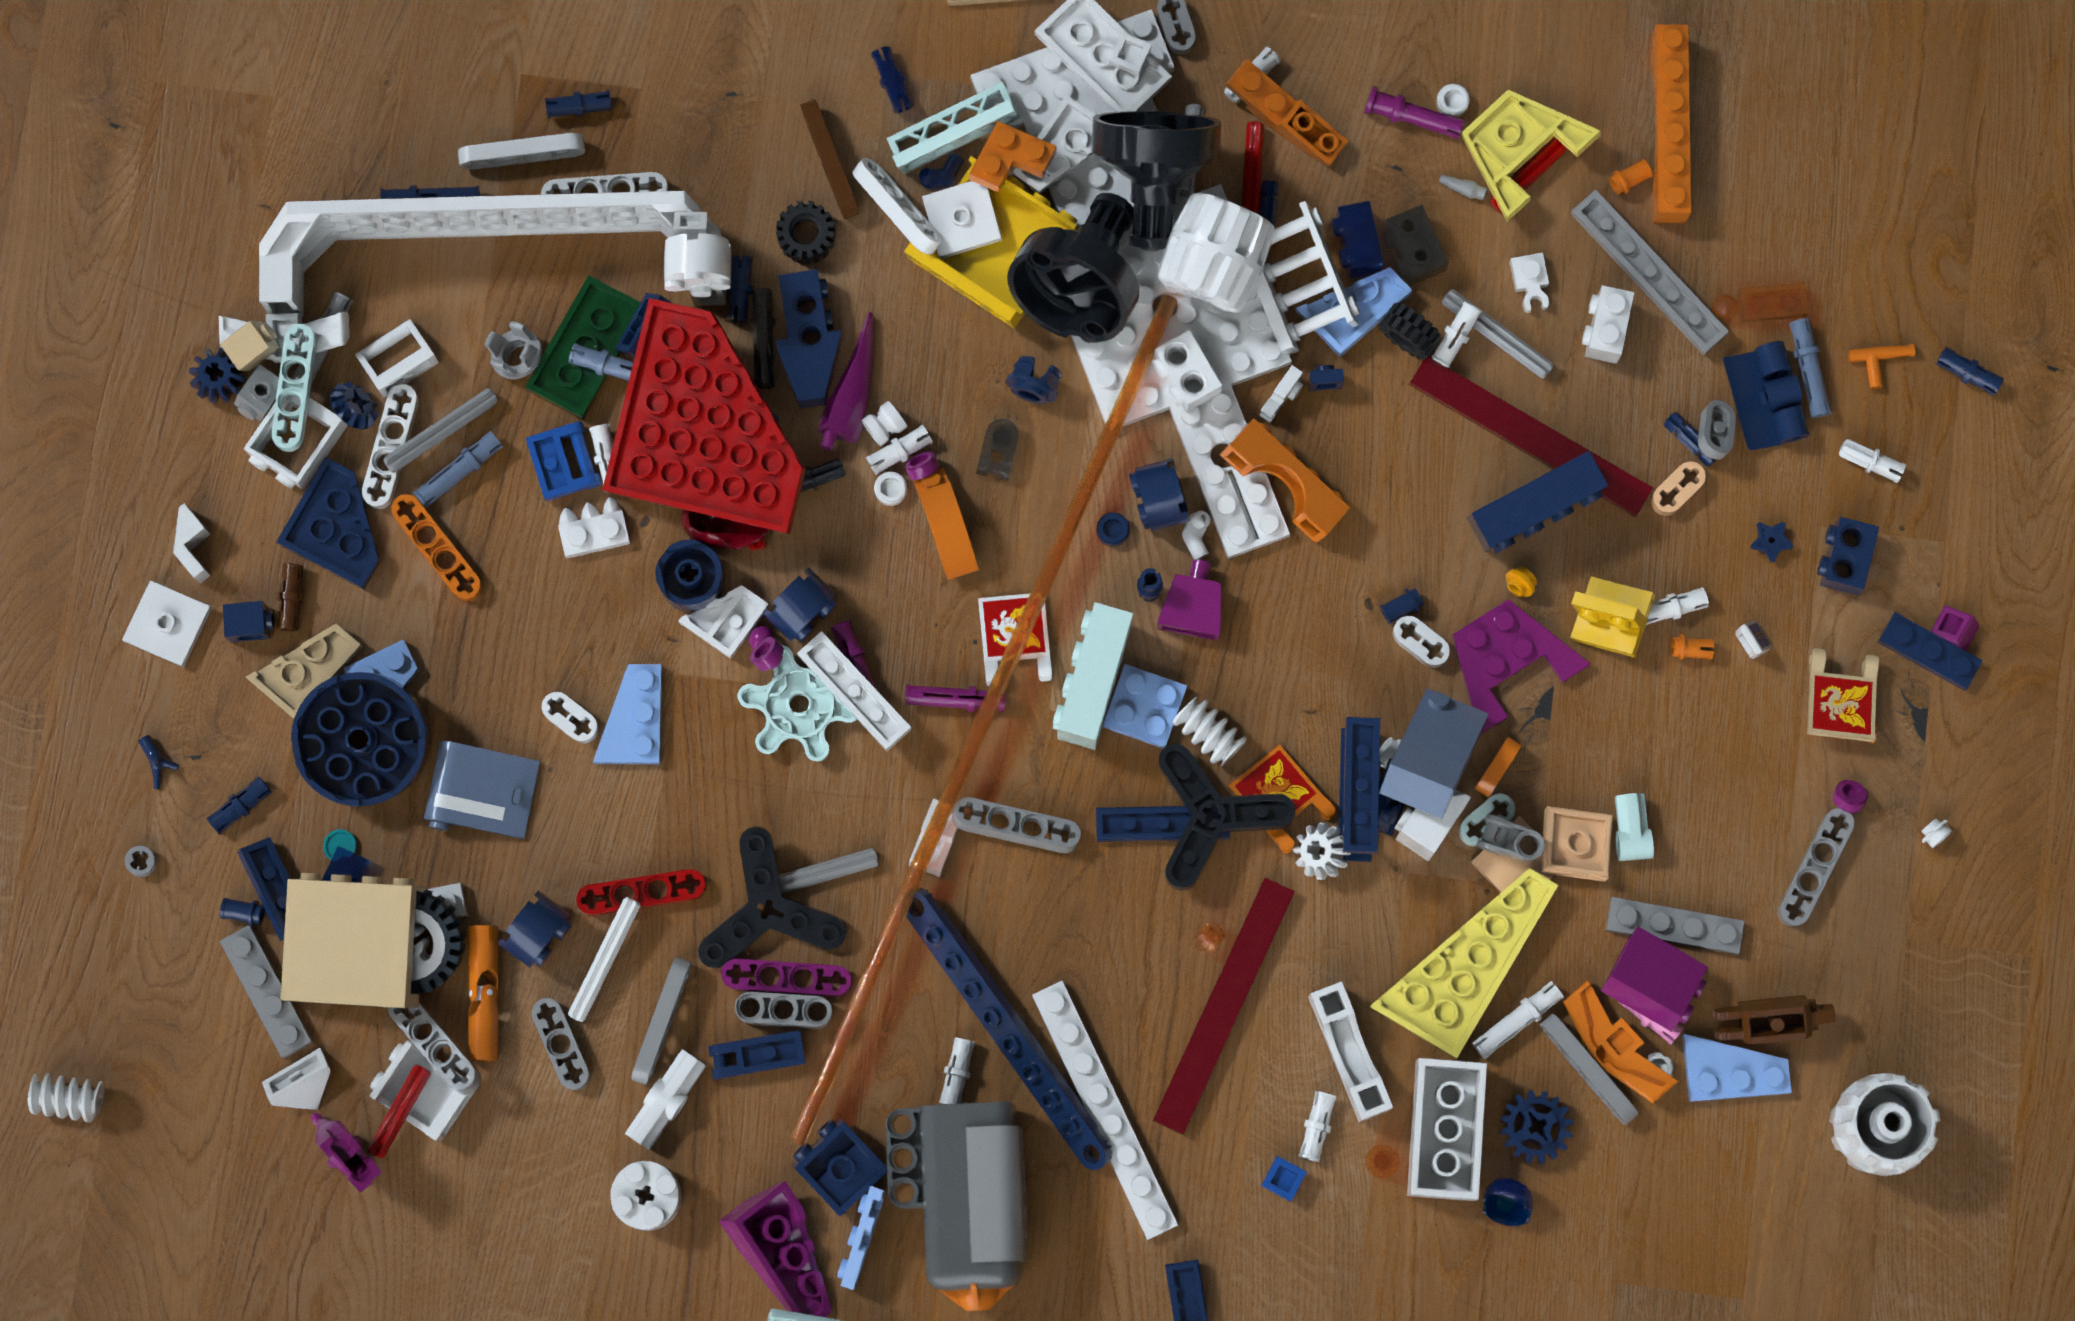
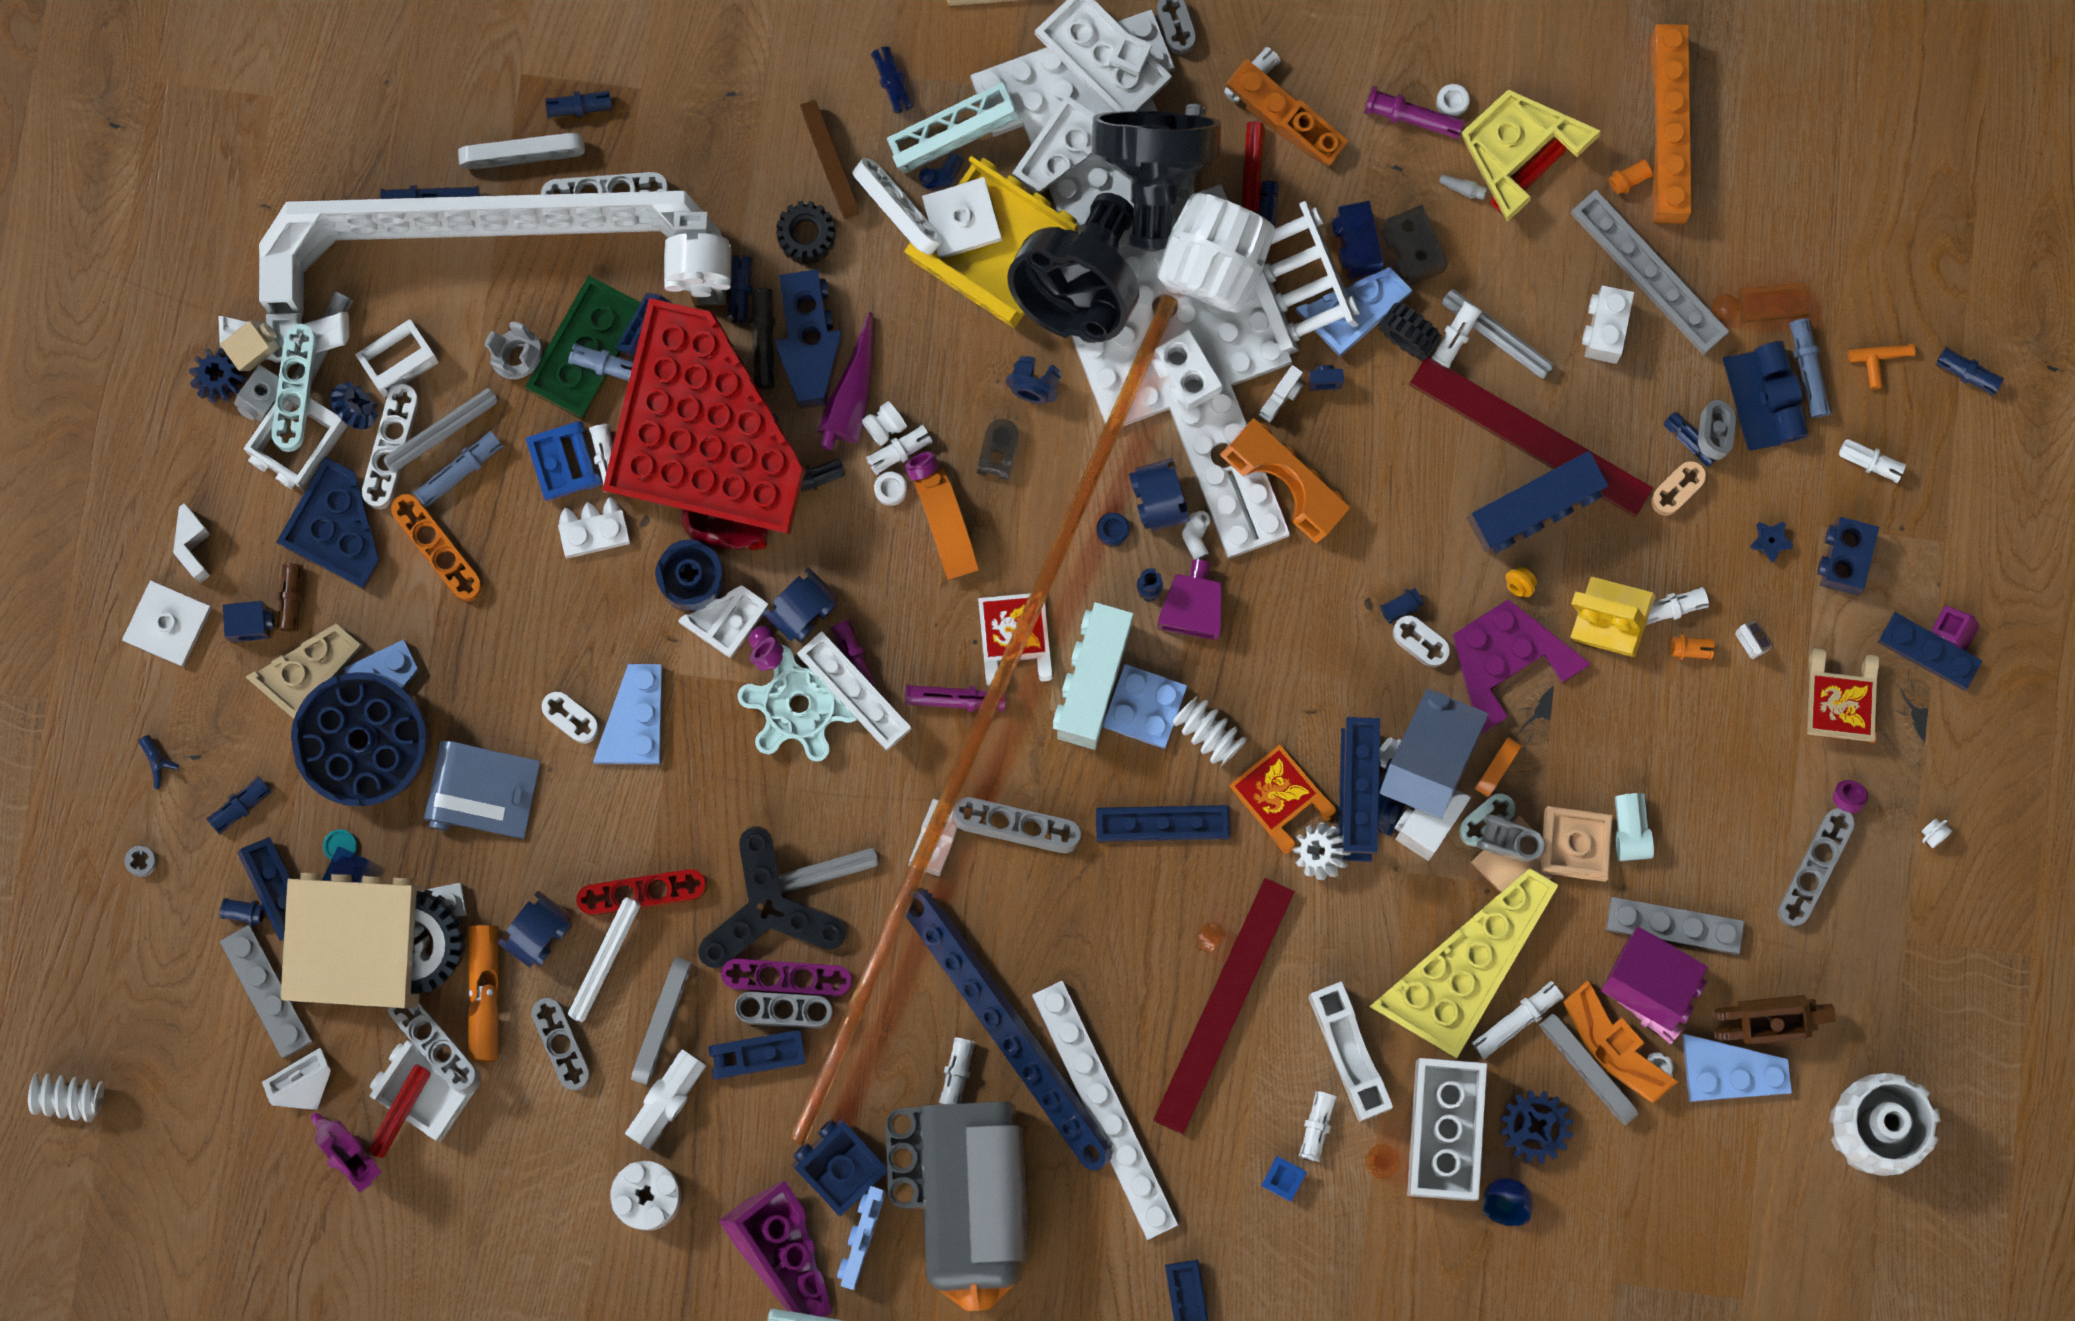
(1010, 148): orange plate -> none
(1235, 815): black piece -> none
(1530, 276): white plate -> none

